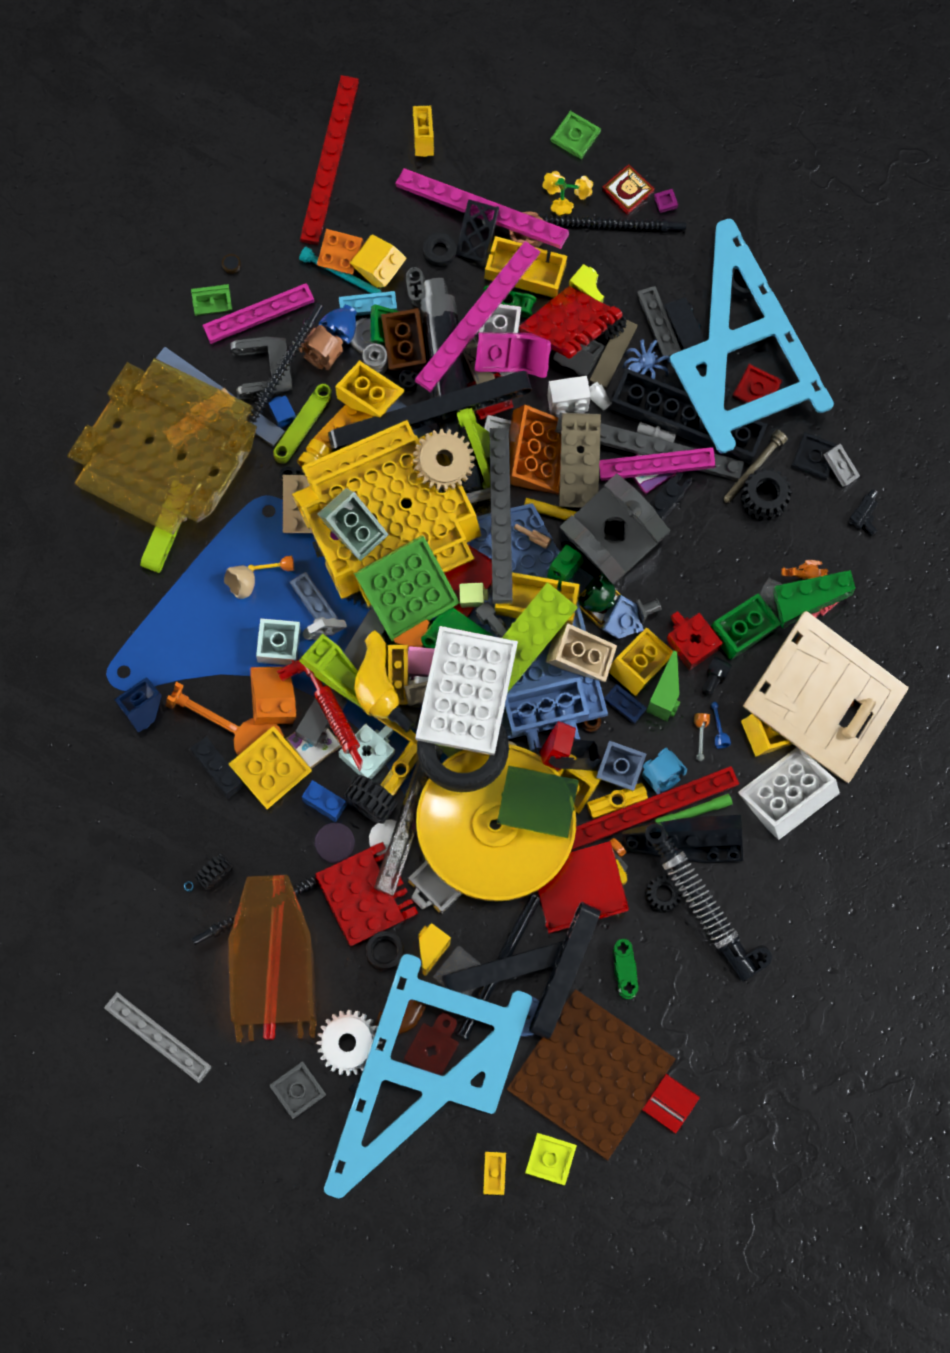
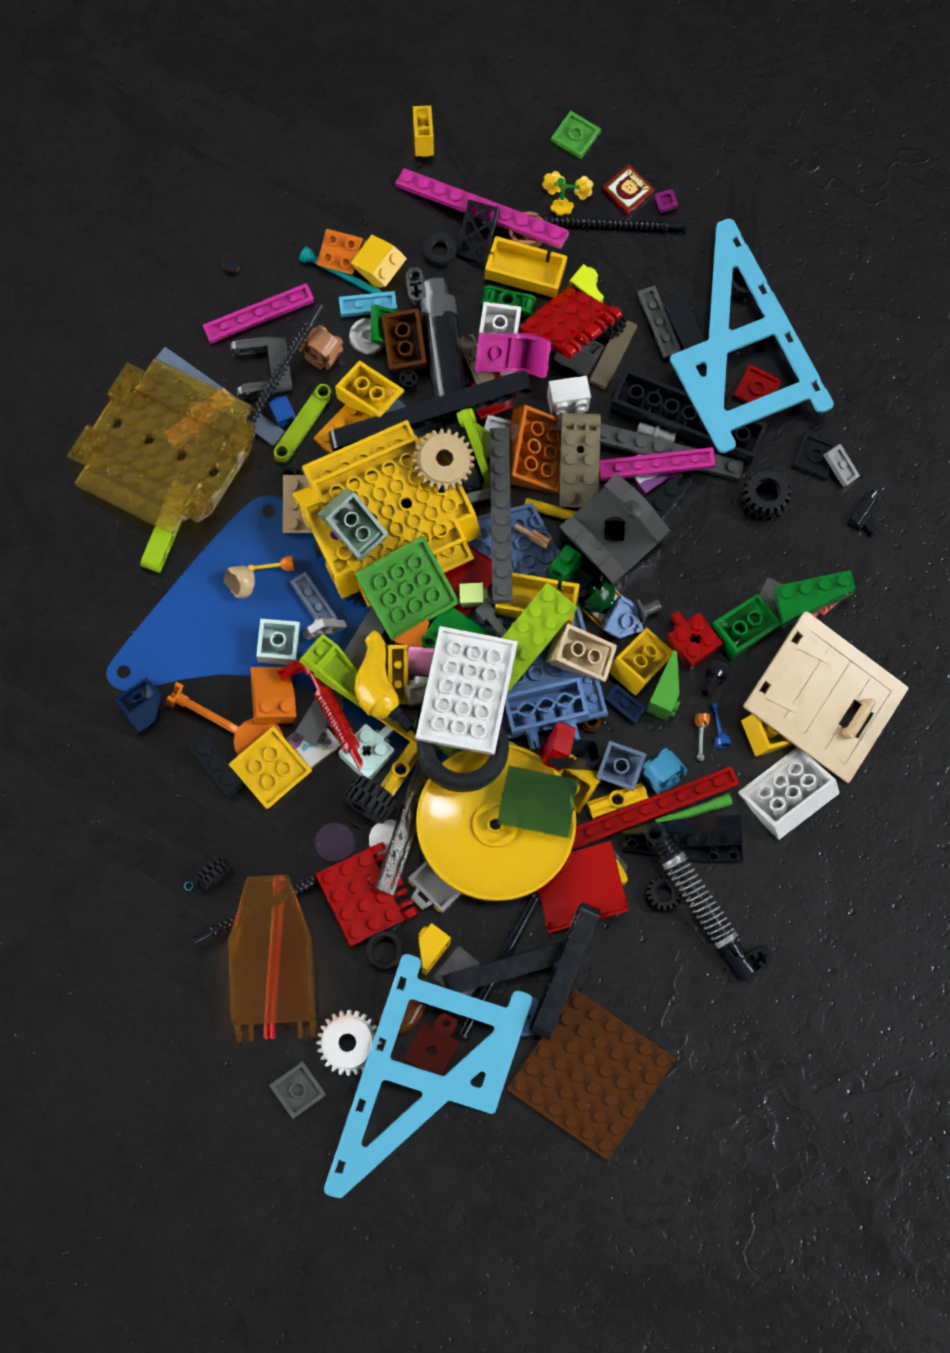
(158, 1037): light grey tile -> none
(211, 299): bright green hinge -> none
(315, 450): yellow wheel -> none
(324, 801): blue brick -> none
(329, 160): red plate -> none
(341, 323): blue piece -> none
(375, 357): light grey wheel -> none
(477, 316): dark pink plate -> none
(494, 1173): yellow plate -> none
(550, 1159): neon yellow plate -> none
(599, 396): white cone -> none
(618, 848): orange tile -> none
(625, 969): green piece -> none
(646, 360): medium blue animal -> none
(671, 1103): red slope -> none
(777, 438): dark tan piece -> none
(809, 571): orange piece -> none

